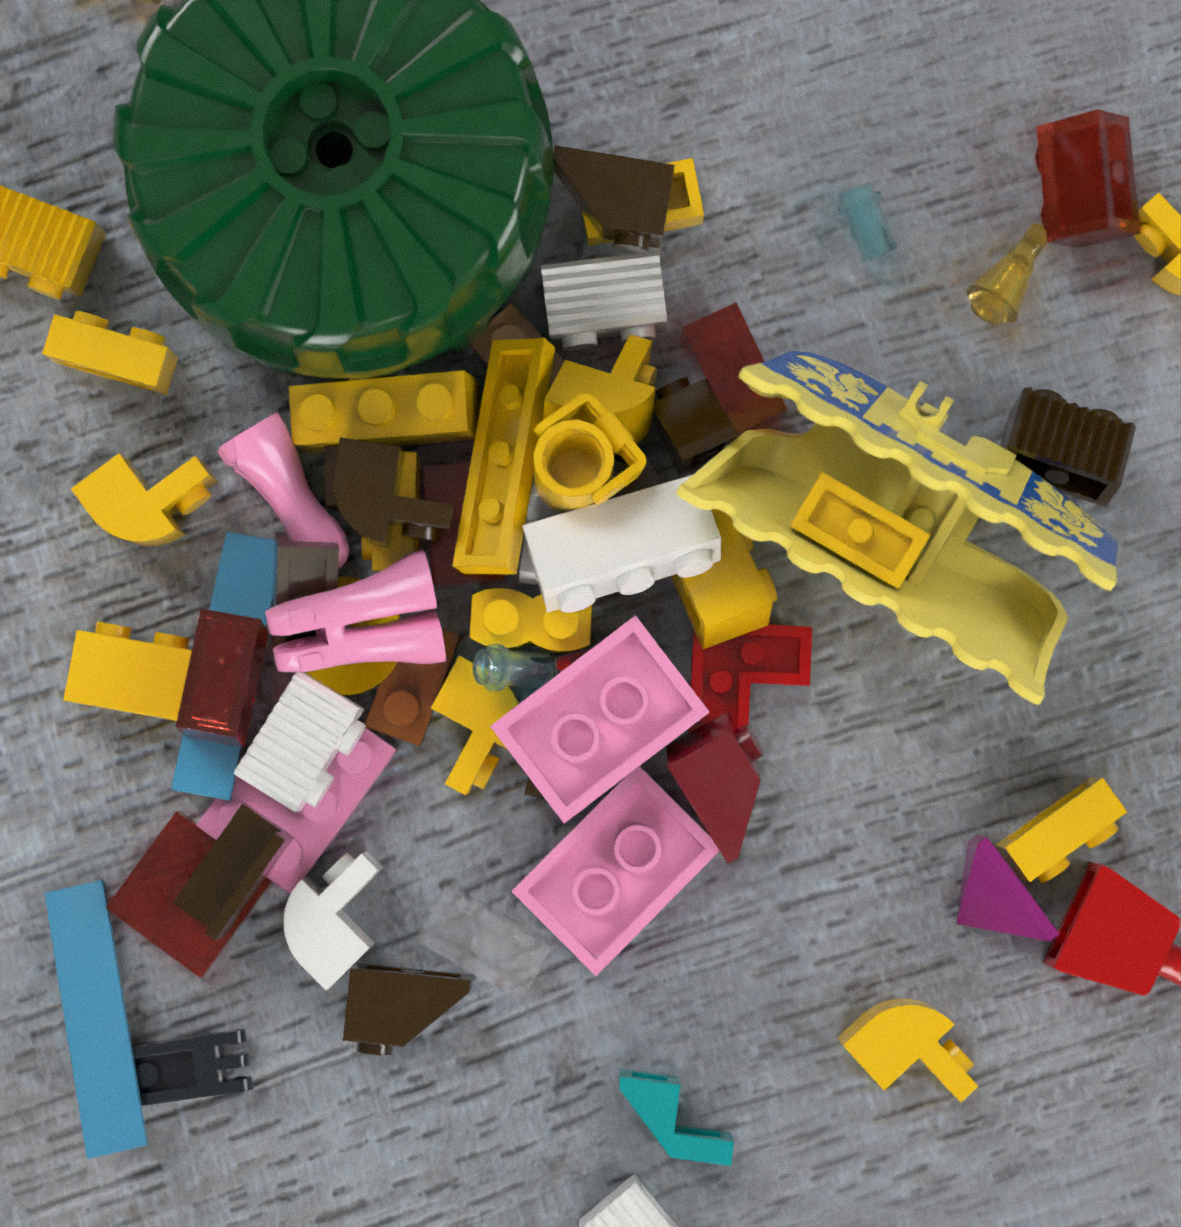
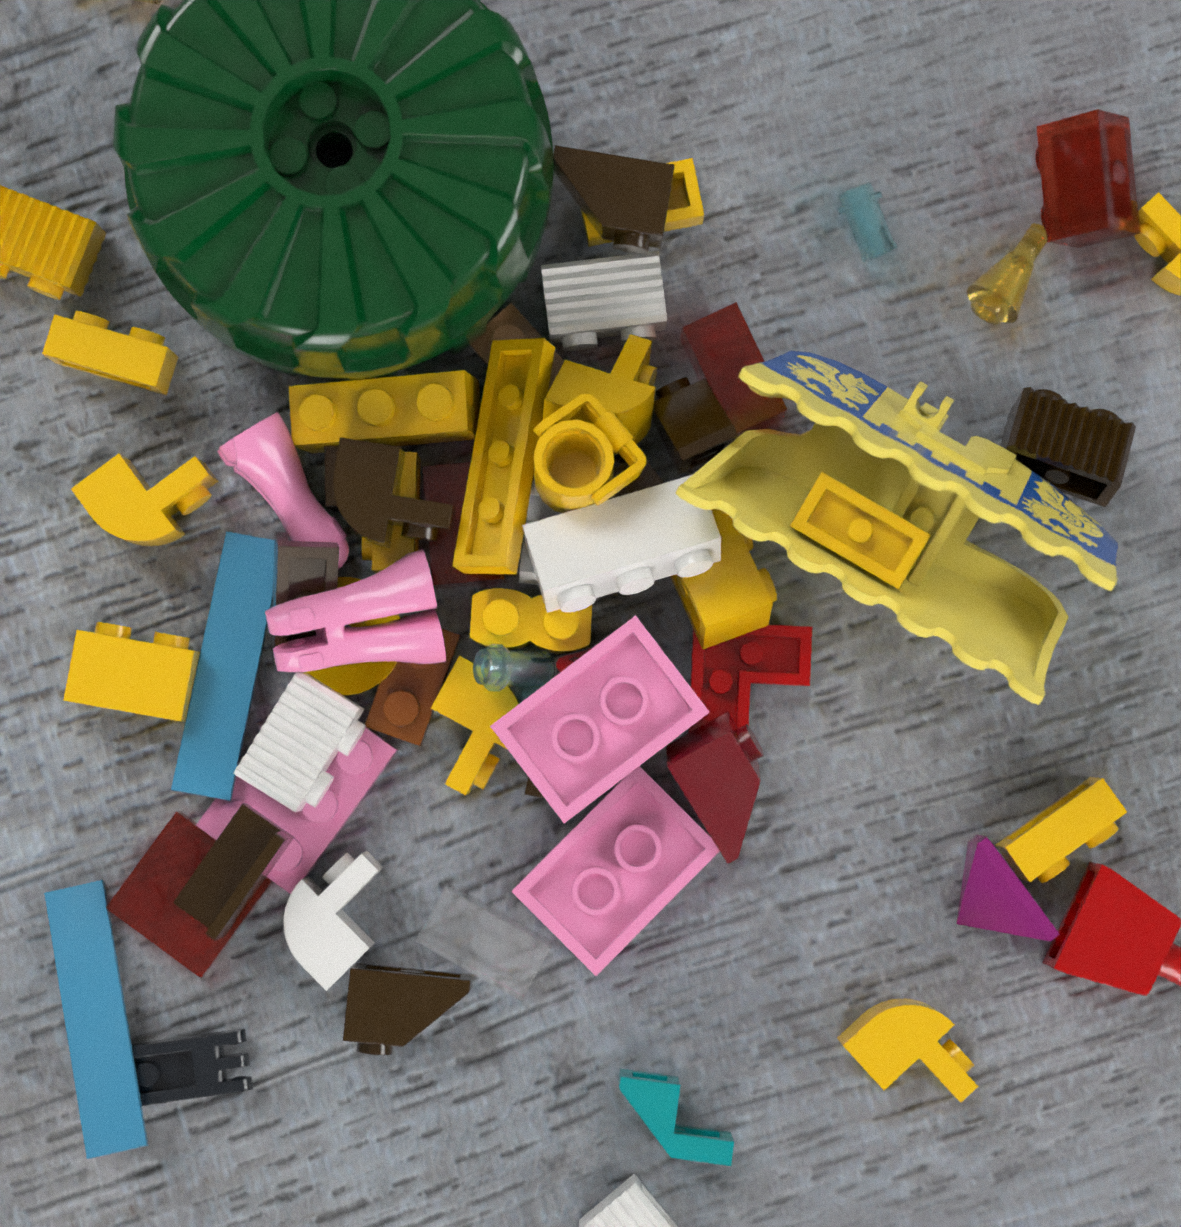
(222, 678): clear red brick -> none

